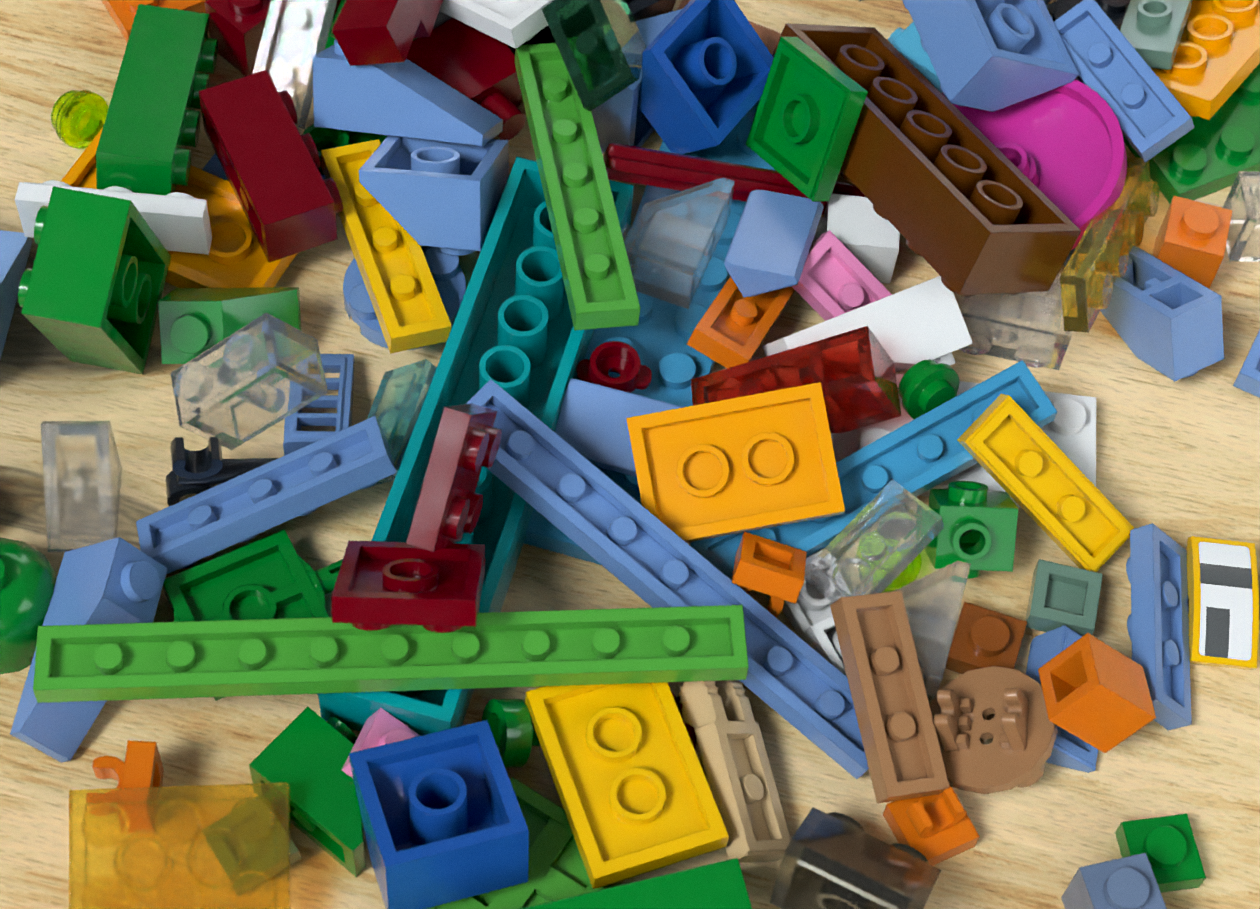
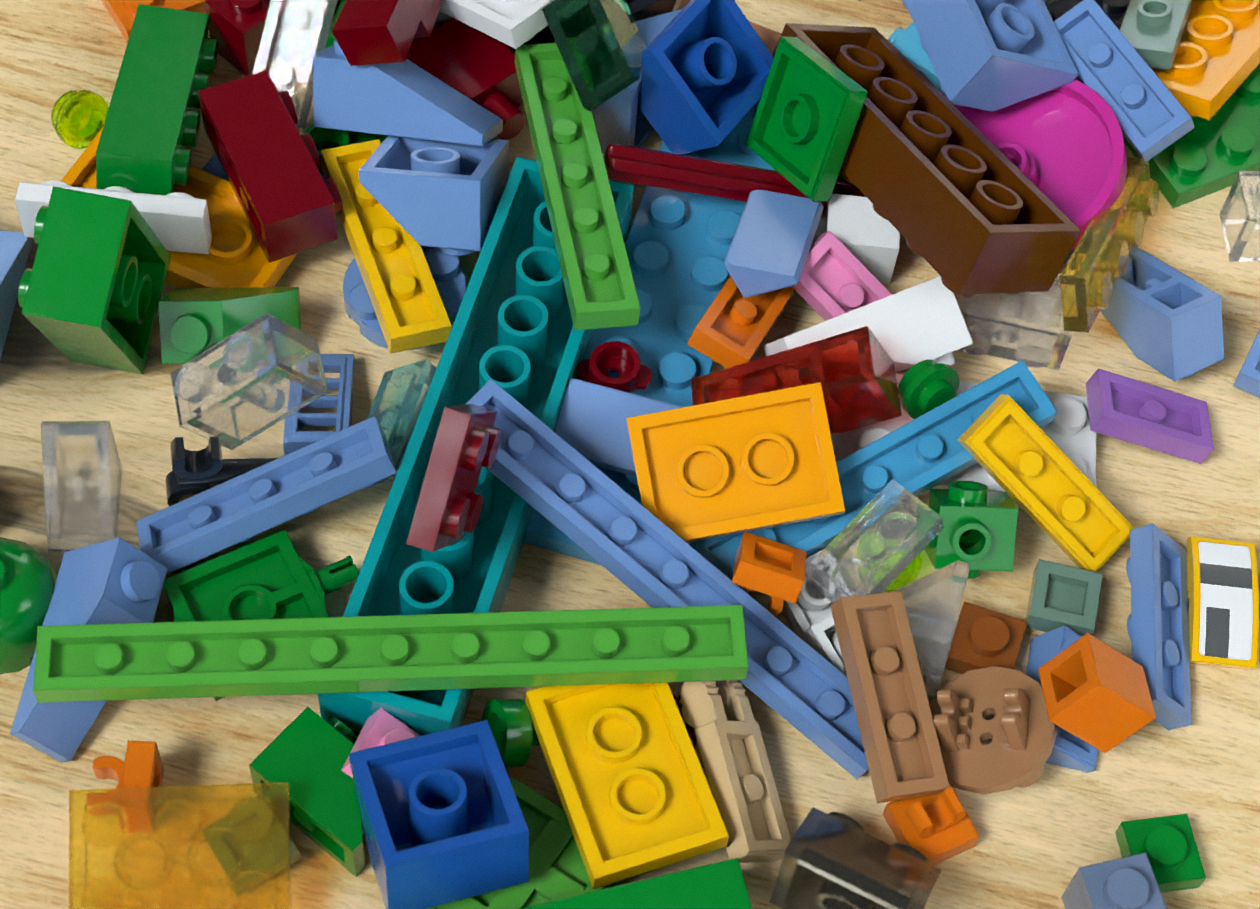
(409, 586): dark red plate -> none
(677, 240): clear slope -> none
(1149, 416): none -> medium lavender plate
(1193, 238): orange brick -> none

